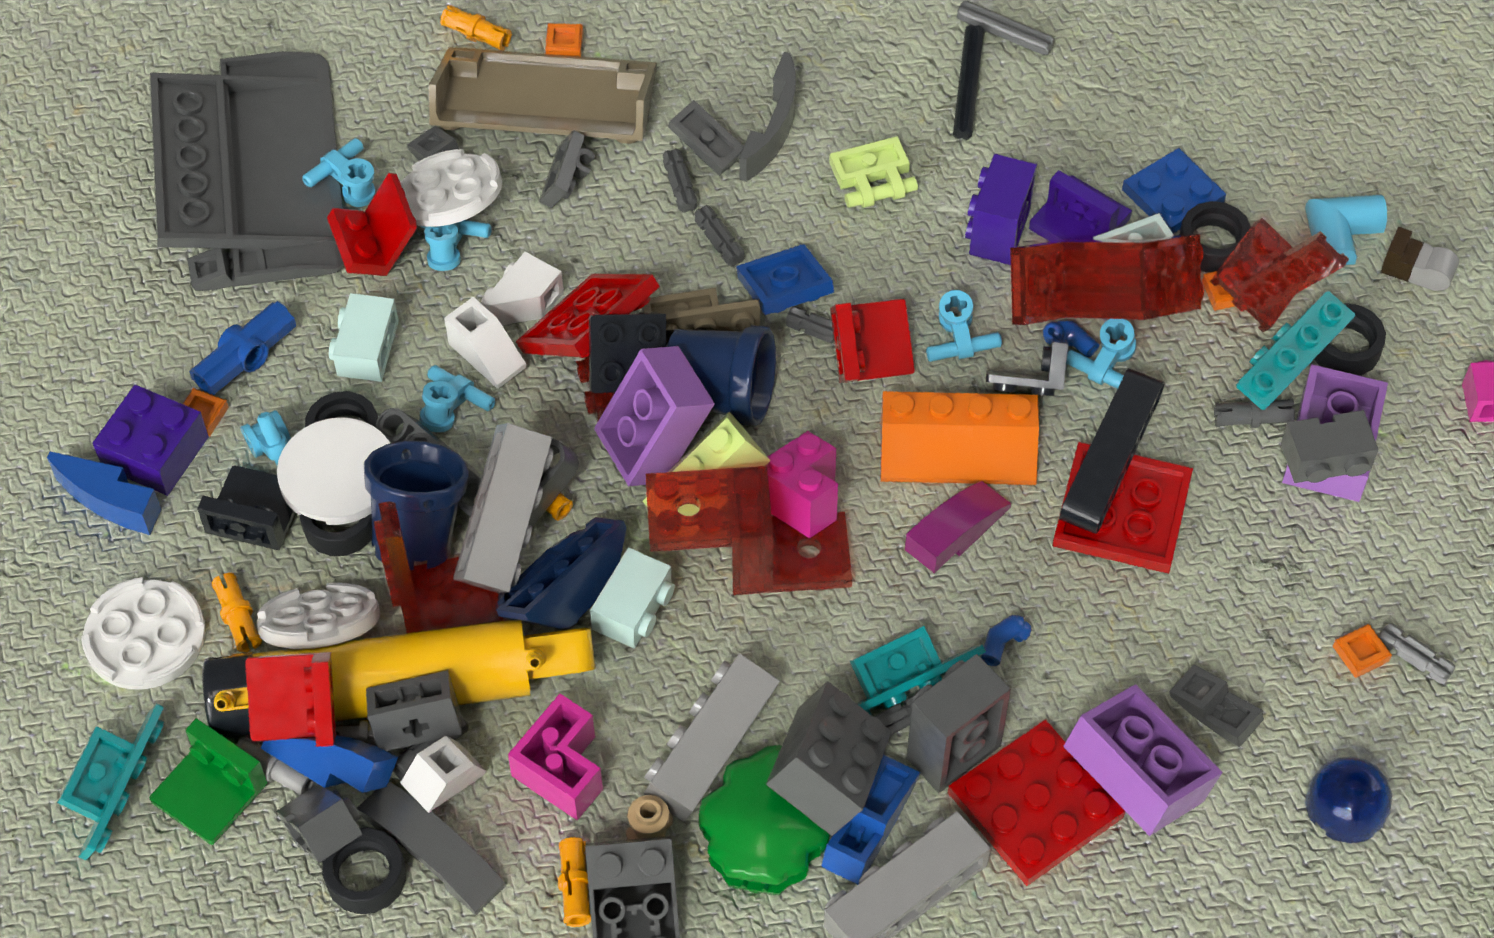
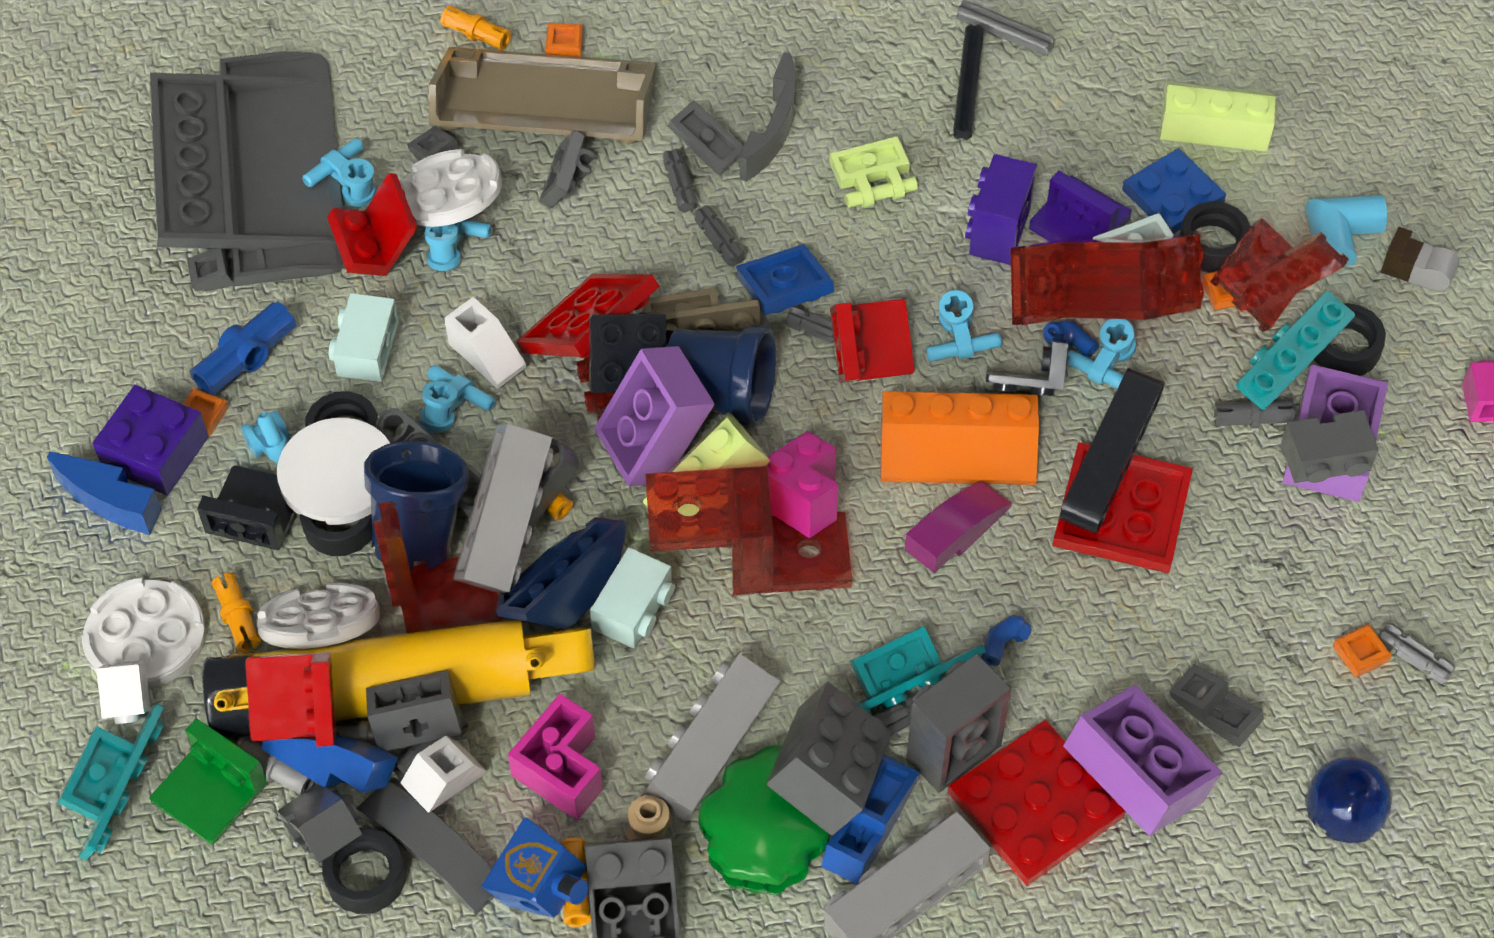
(123, 691): none -> white brick
(525, 291): white slope -> none
(536, 873): none -> blue torso
(1217, 116): none -> yellowish green slope

